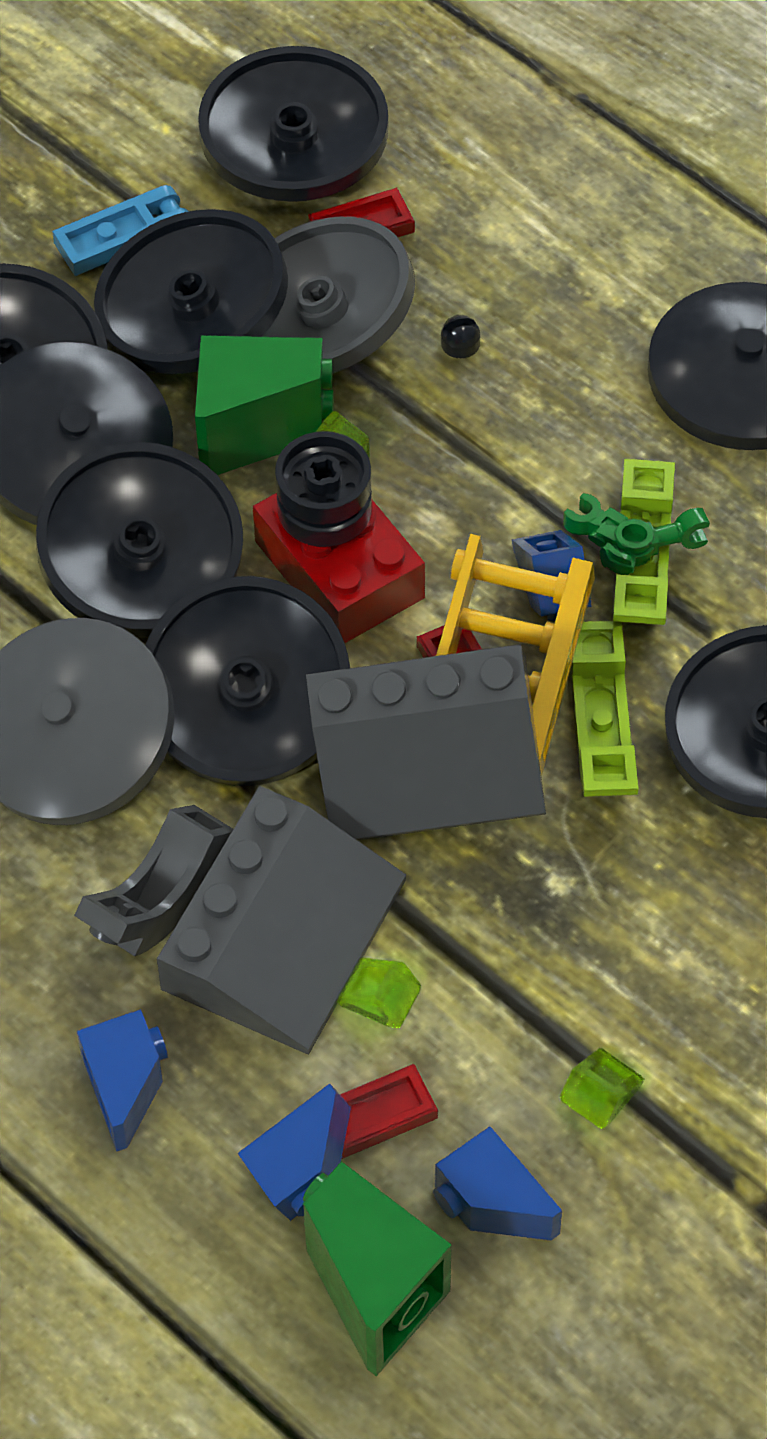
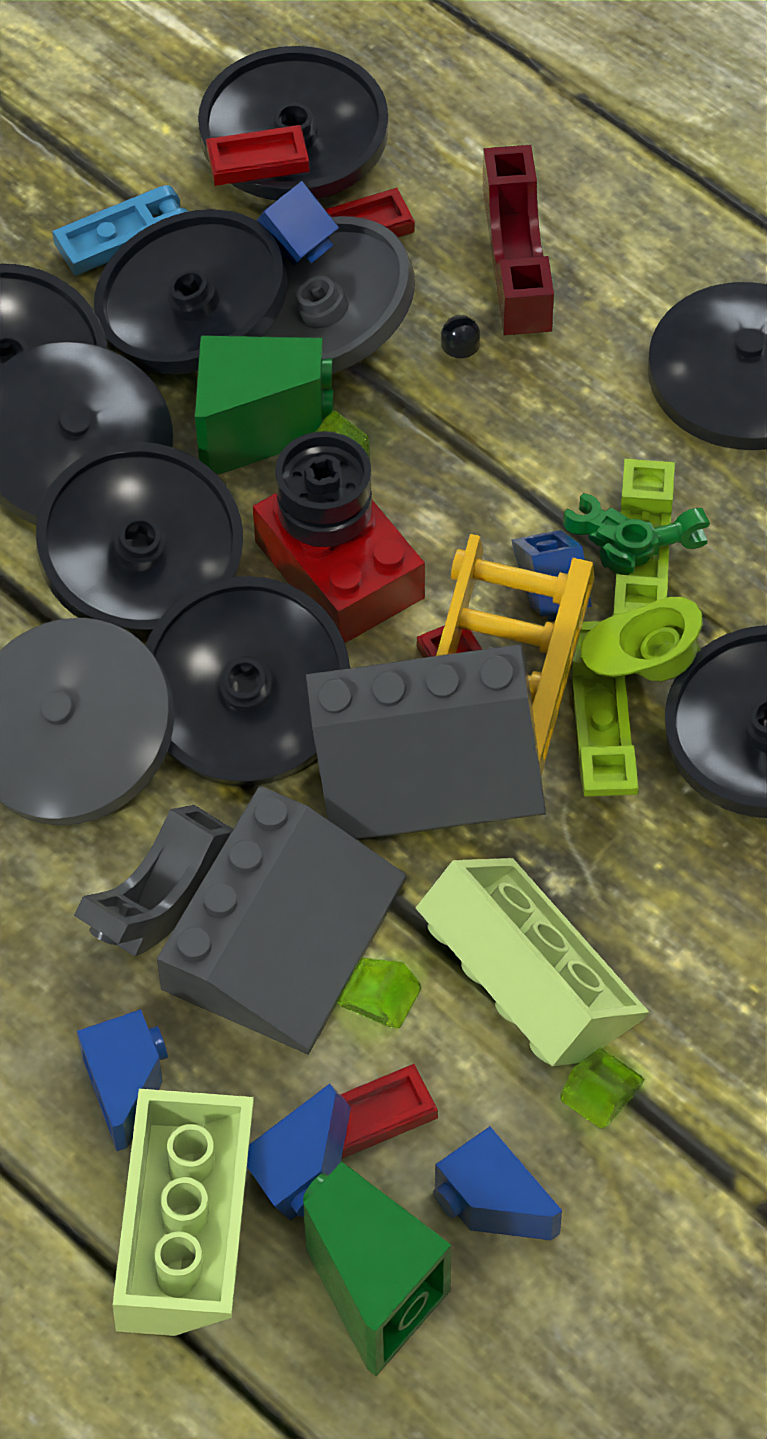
(182, 1212): none -> yellowish green slope
(257, 155): none -> red tile
(299, 225): none -> blue slope
(515, 240): none -> dark red arch
(529, 959): none -> yellowish green slope
(648, 641): none -> lime piece

